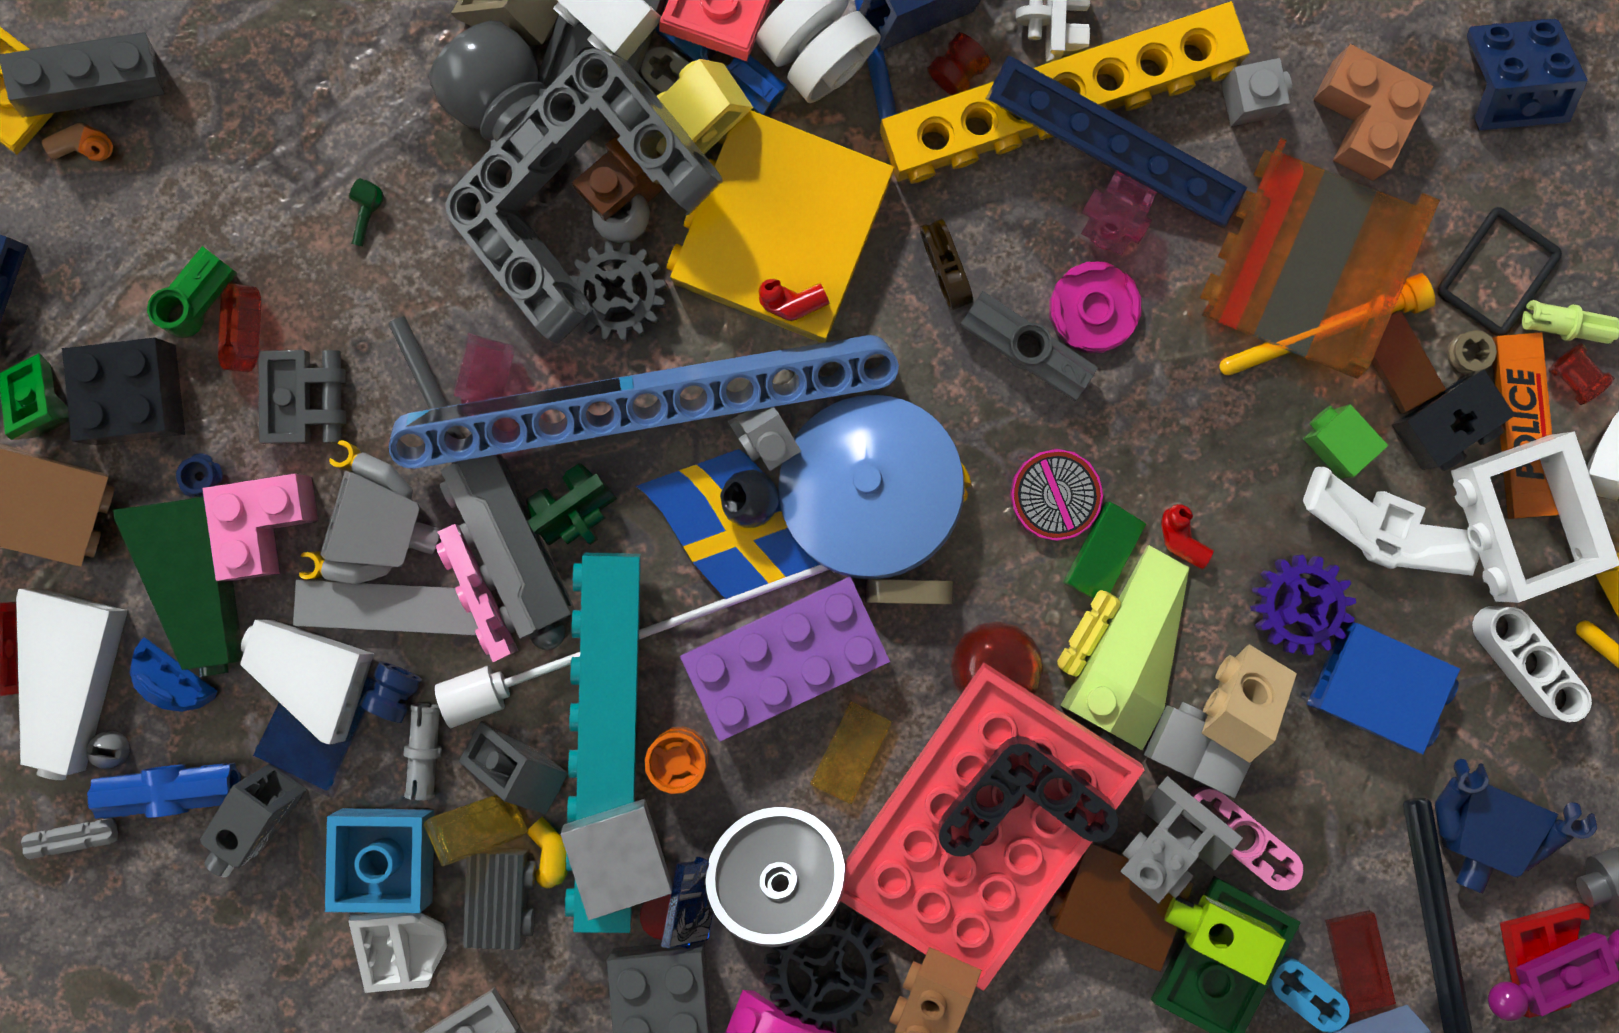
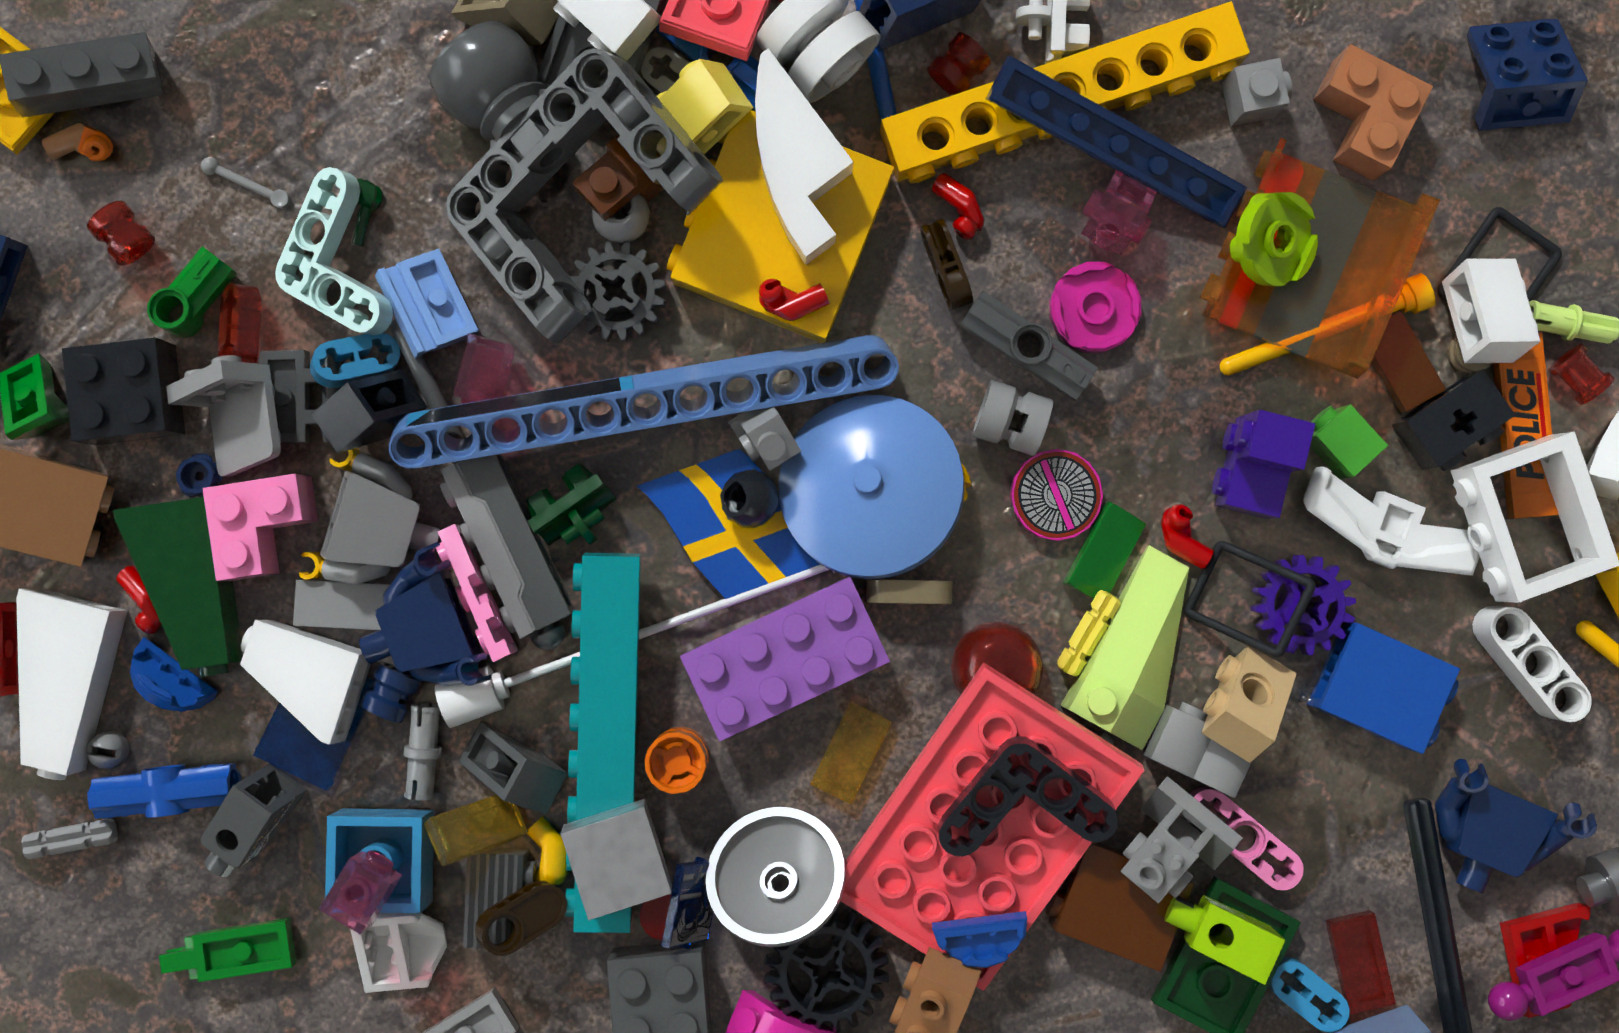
(121, 233): none -> clear red wheel
(132, 584): none -> red arm
(233, 951): none -> green hinge
(239, 408): none -> light grey bracket
(278, 198): none -> light grey hinge
(317, 270): none -> light aqua beam
(352, 349): none -> dark azure beam
(361, 890): none -> clear pink brick
(367, 410): none -> black brick
(426, 303): none -> light blue plate
(426, 626): none -> dark blue torso
(531, 913): none -> dark brown piece
(797, 158): none -> white slope
(965, 203): none -> red arm
(982, 939): none -> blue plate
(997, 412): none -> light grey wheel
(1233, 633): none -> black piece
(1255, 238): none -> lime plate
(1259, 462): none -> dark purple brick
(1490, 311): none -> white brick

